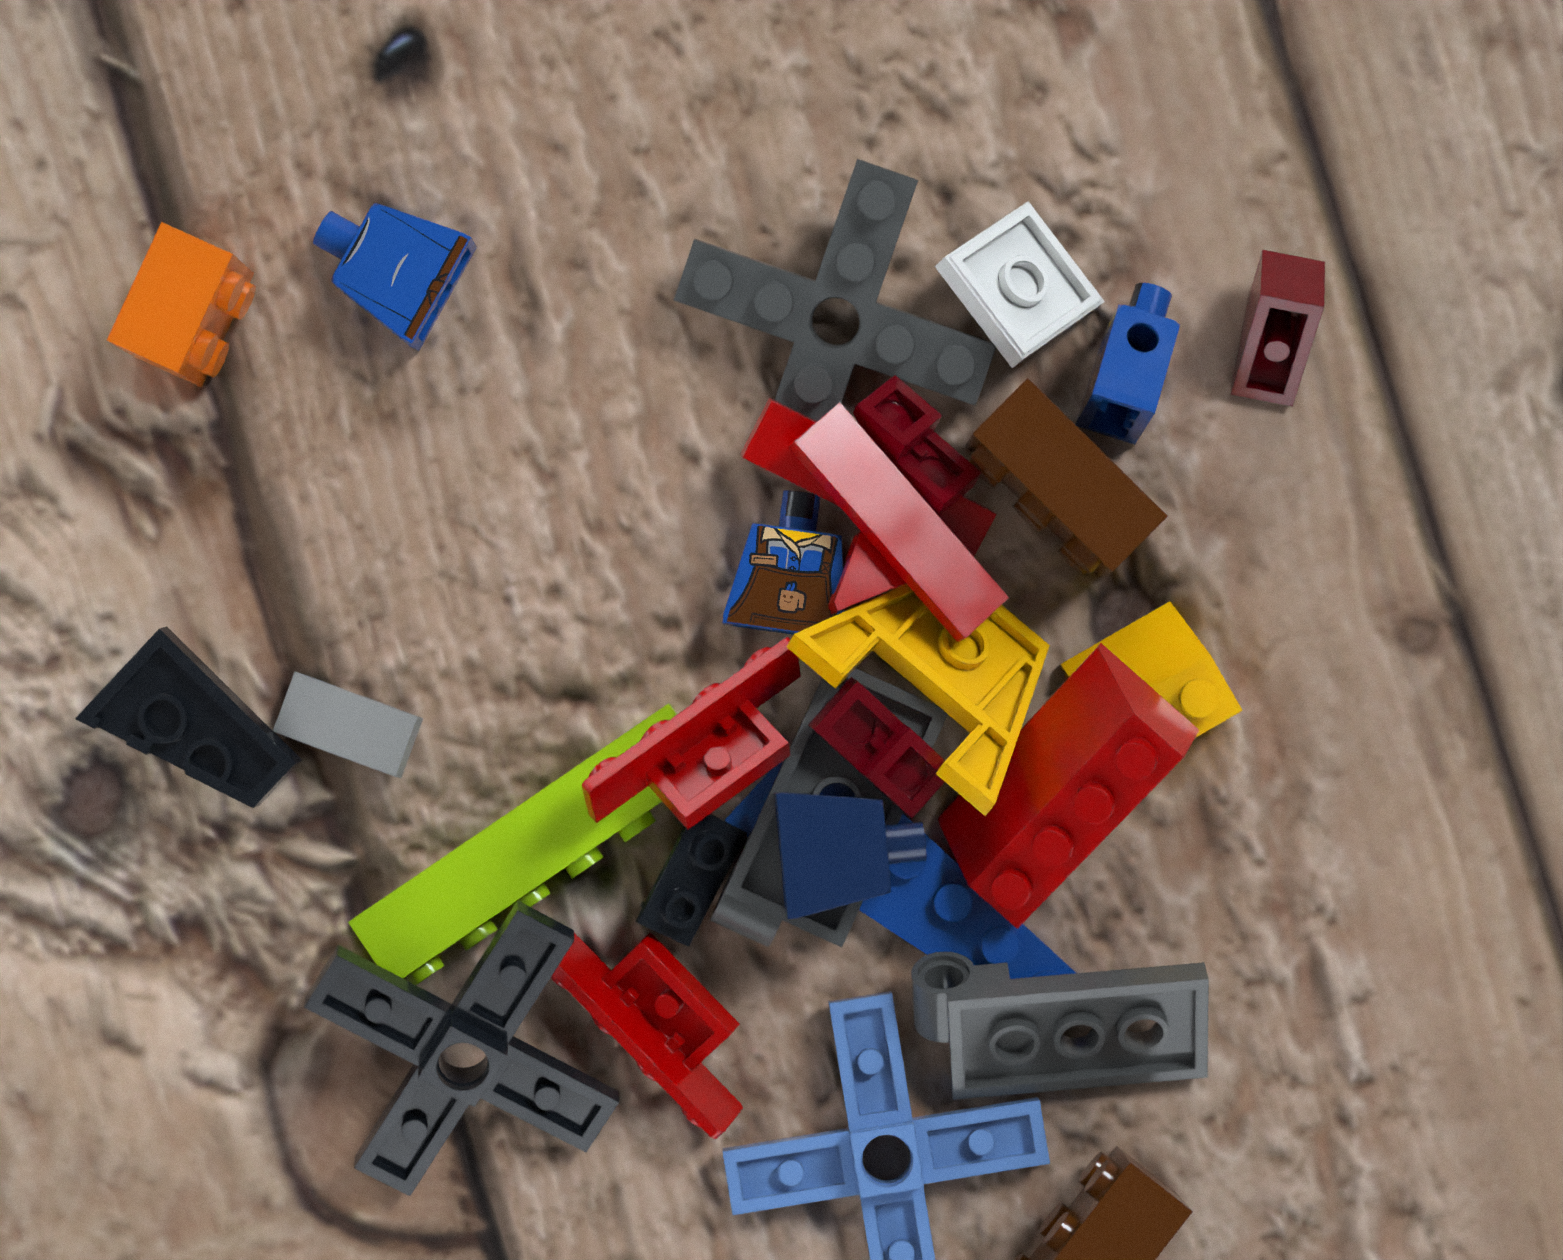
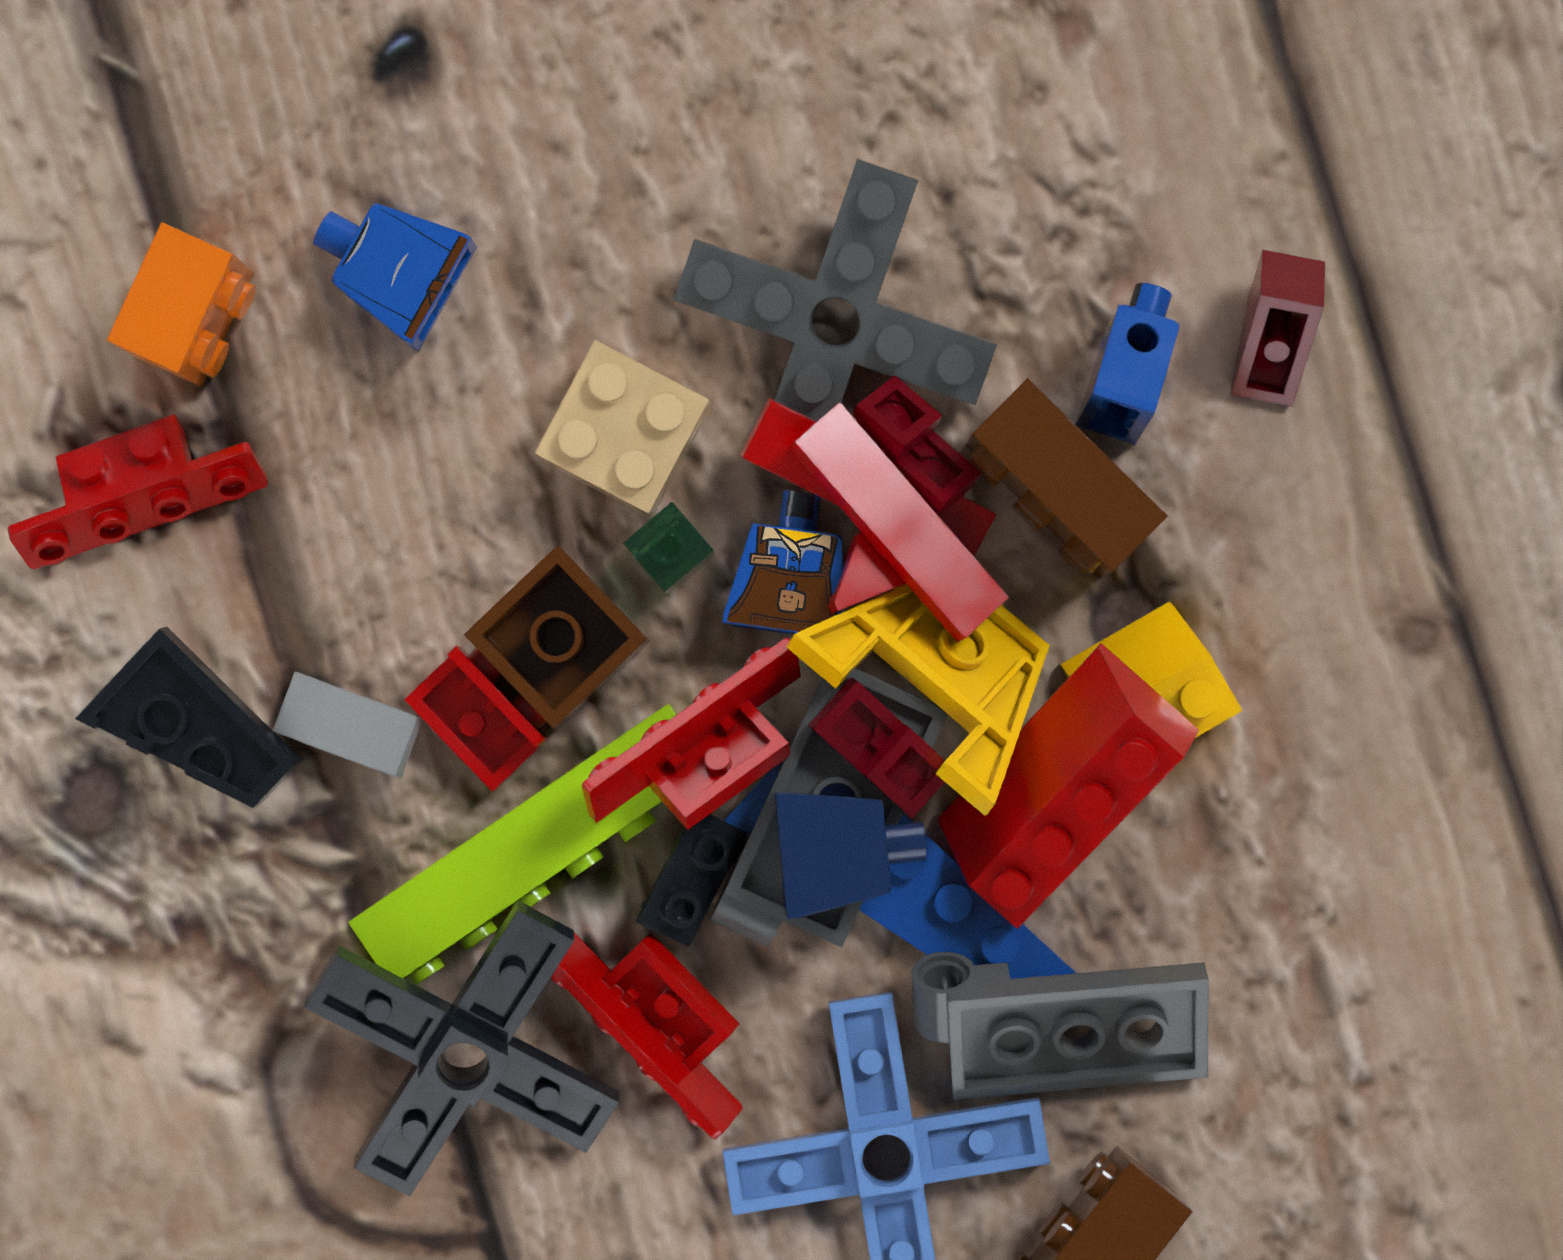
(130, 487): none -> red bracket
(478, 717): none -> red bracket
(557, 637): none -> reddish brown brick
(623, 429): none -> tan brick
(669, 548): none -> clear green brick
(1019, 284): white tile -> none

